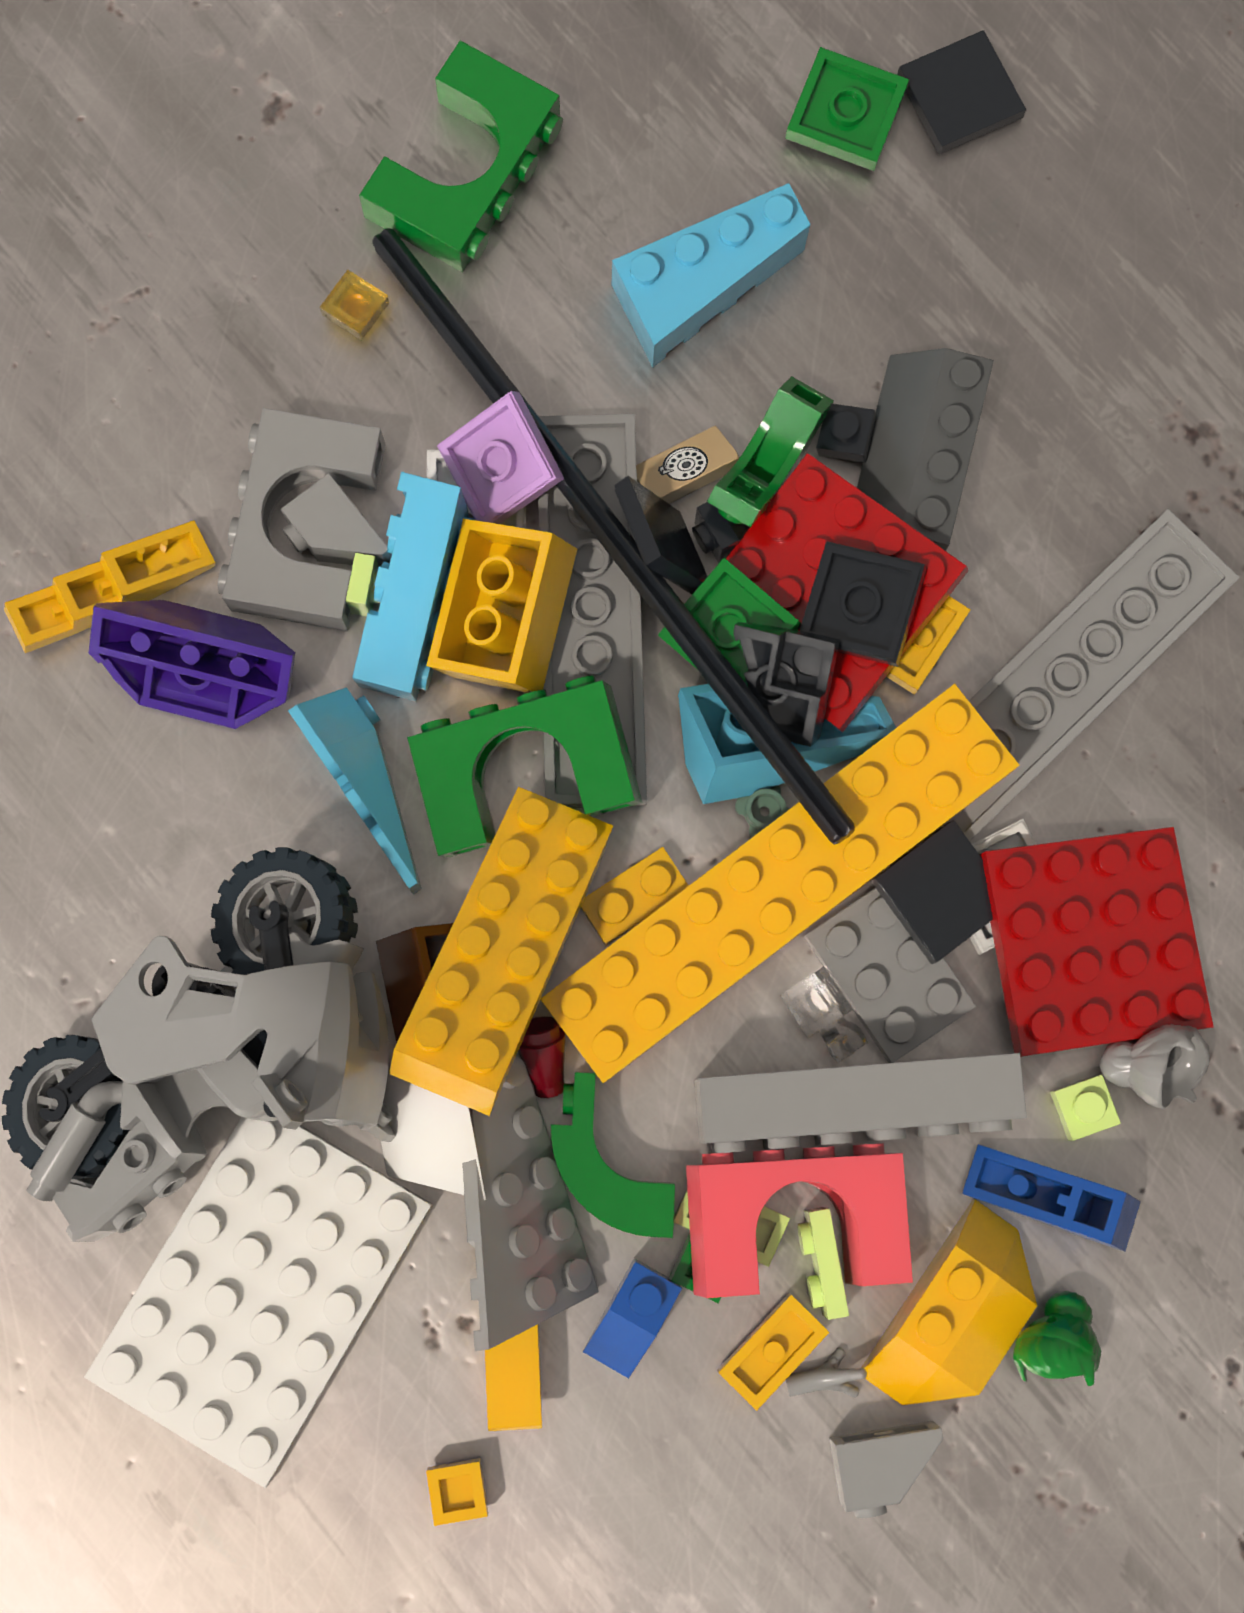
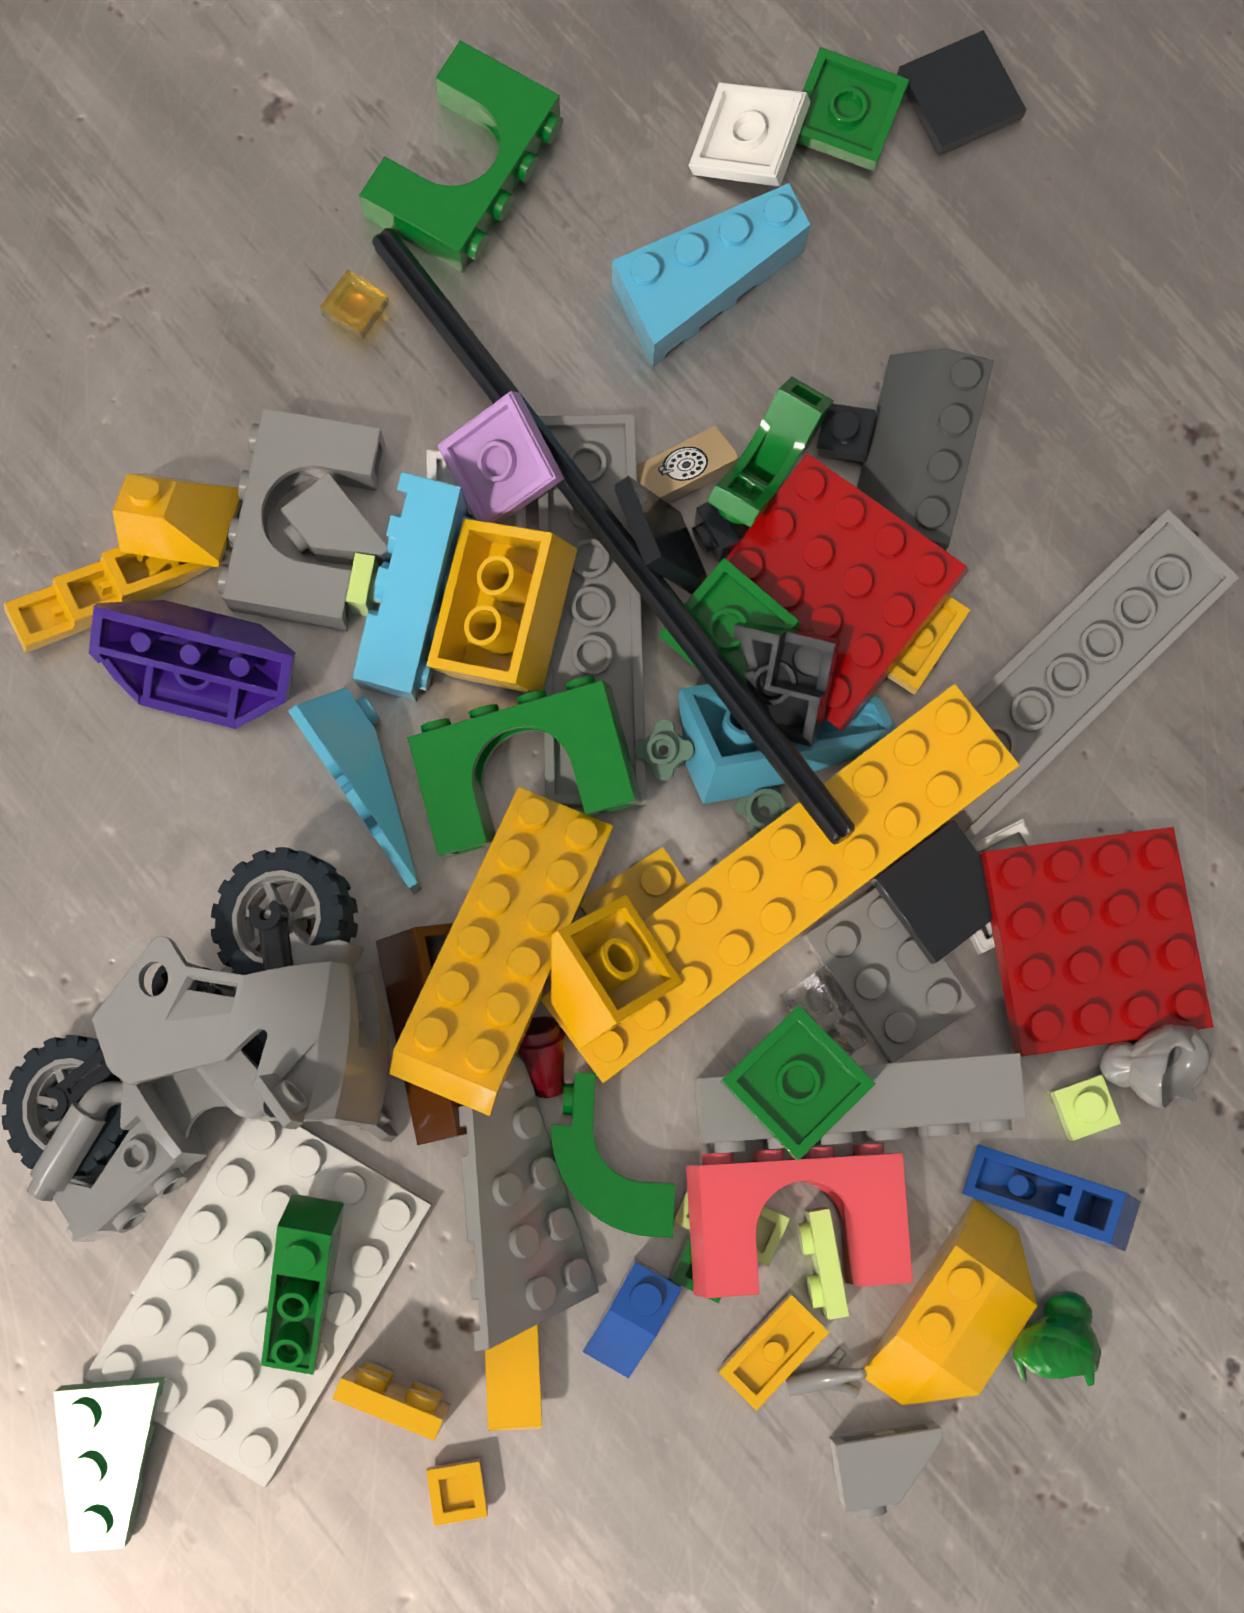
(103, 1455): none -> wing
(174, 518): none -> yellow slope
(301, 1282): none -> green slope
(376, 1394): none -> yellow plate
(430, 1137): white sticker -> none
(606, 970): none -> yellow slope
(678, 750): none -> sand green plate
(749, 134): none -> white tile
(797, 1082): none -> green plate
(864, 601): black tile -> none

